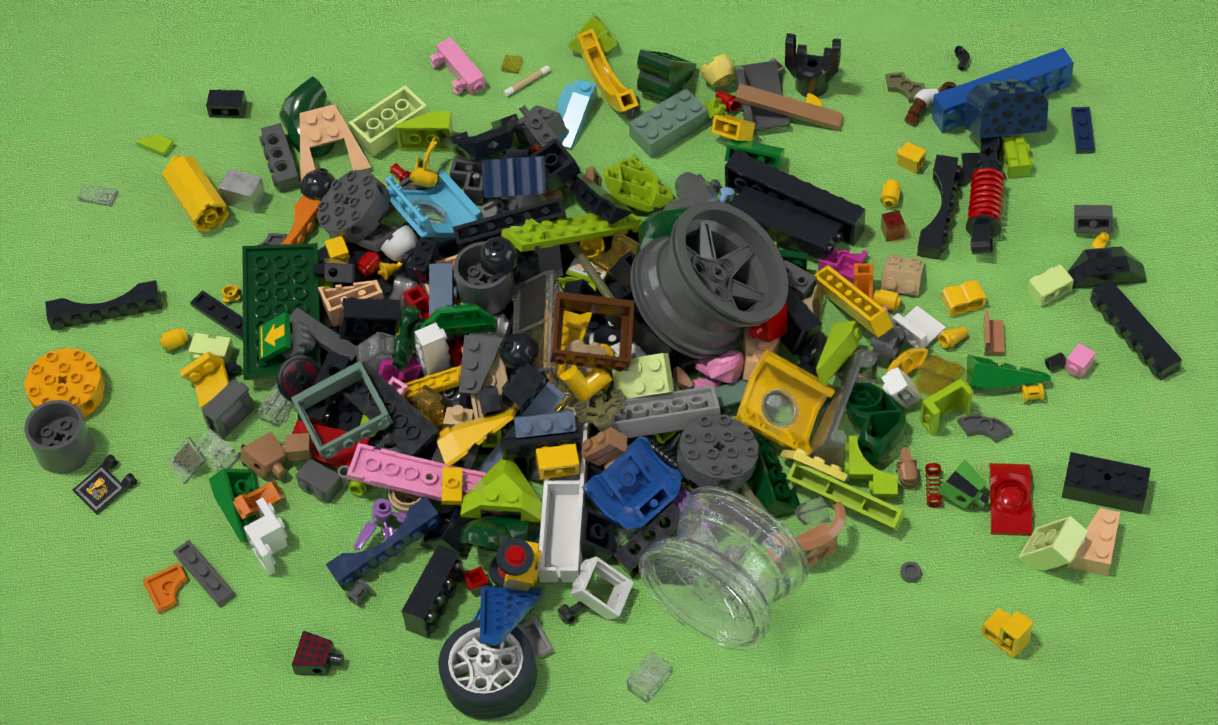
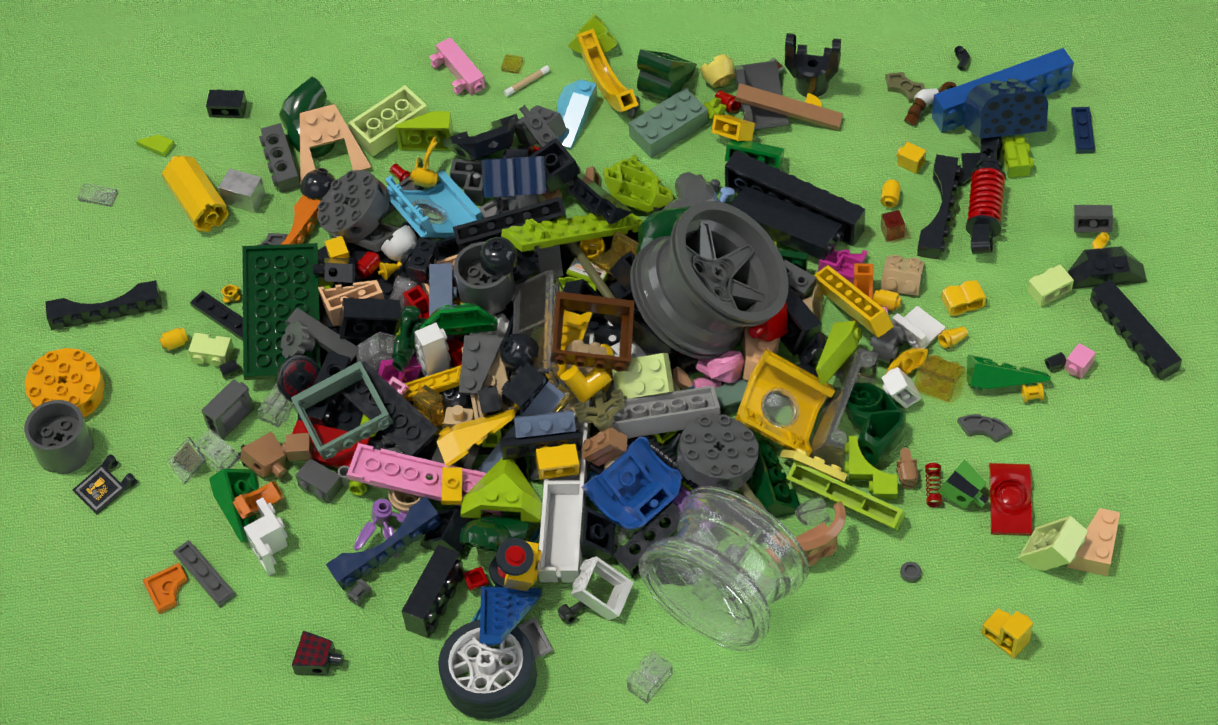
(208, 376): yellow bracket -> none
(274, 337): green tile -> none
(943, 402): lime panel -> none
(993, 336): nougat panel -> none
(1106, 483): black brick -> none

